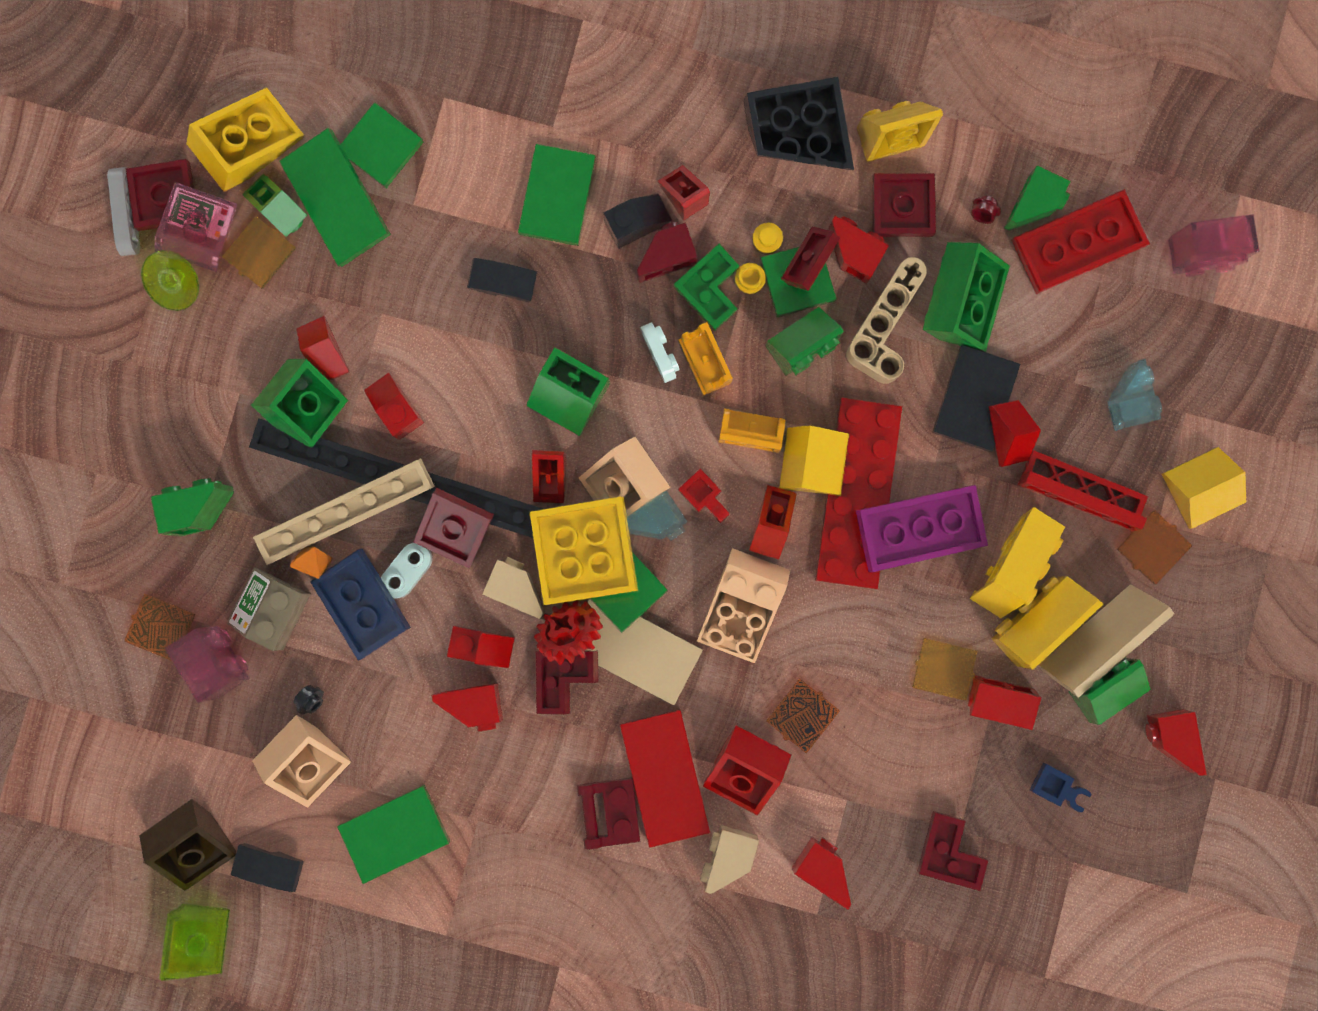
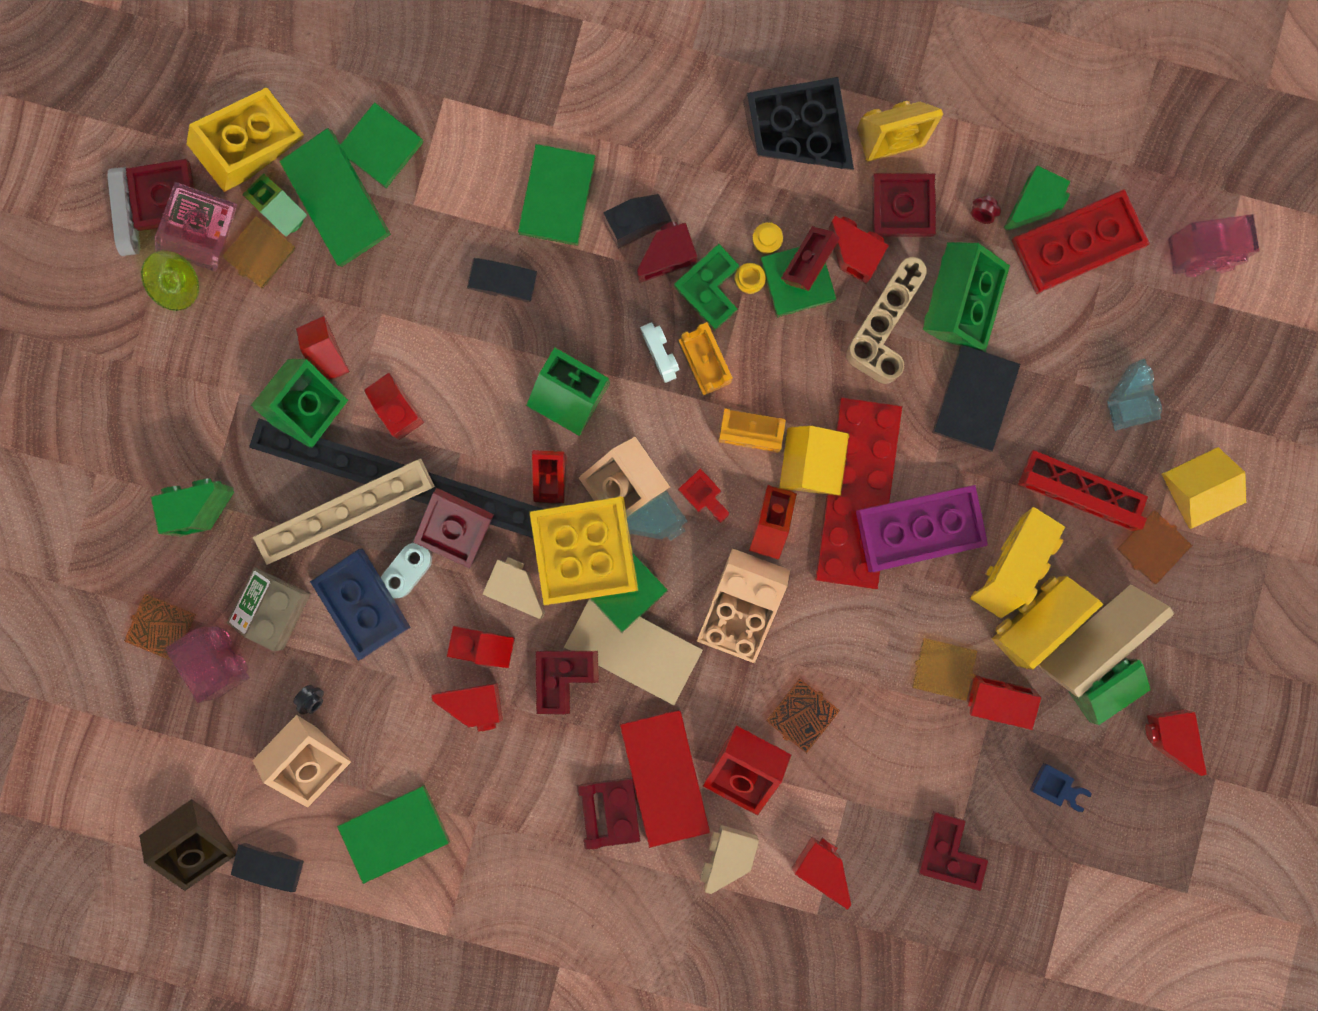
(194, 942): clear neon green slope -> none
(311, 561): orange slope -> none
(568, 632): red gear -> none
(685, 191): red slope -> none
(803, 340): green slope -> none
(1013, 432): red slope -> none

